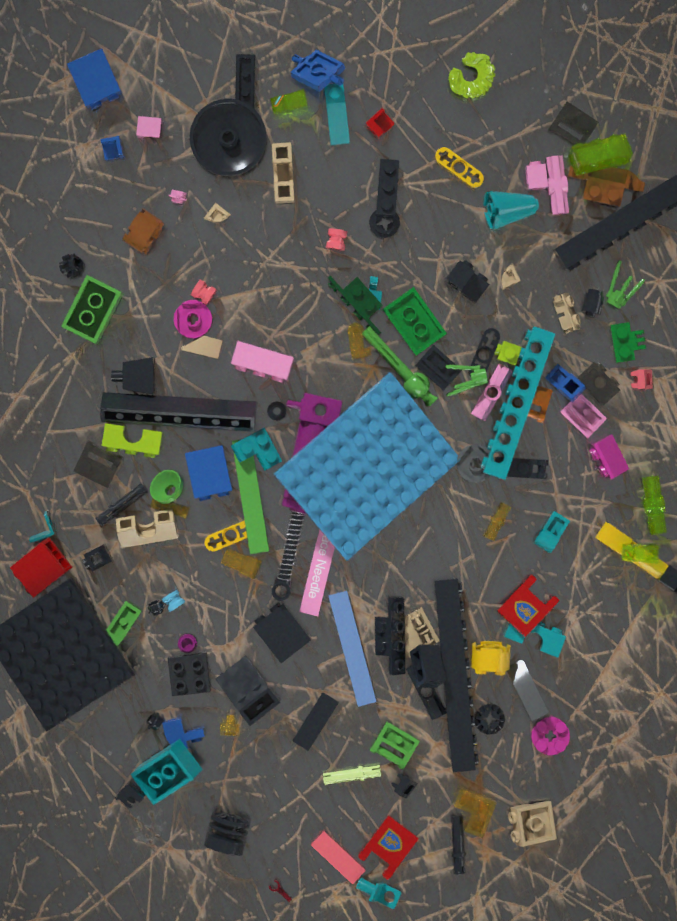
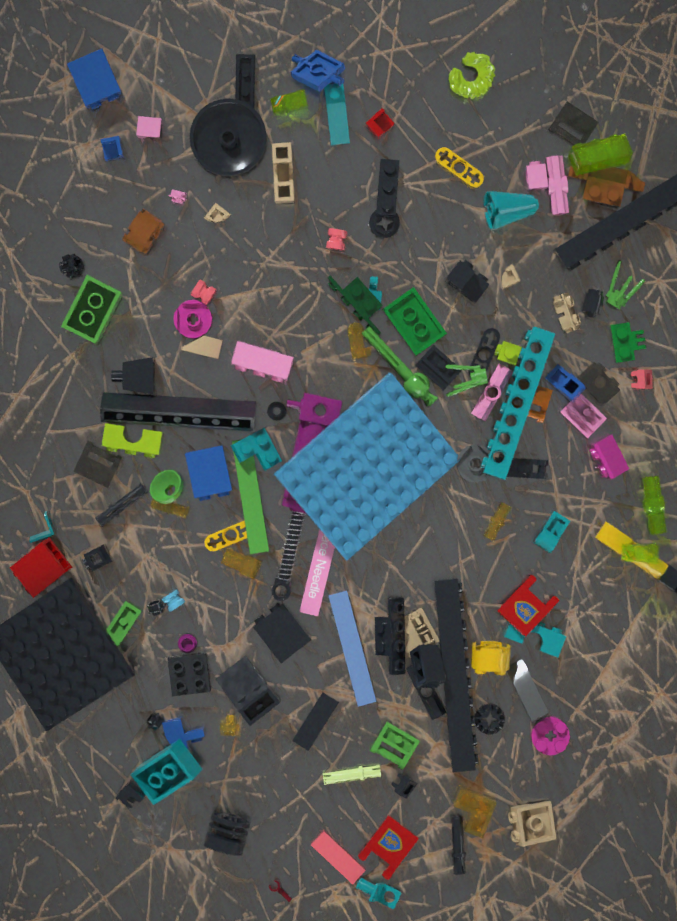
(132, 533): tan arch -> none

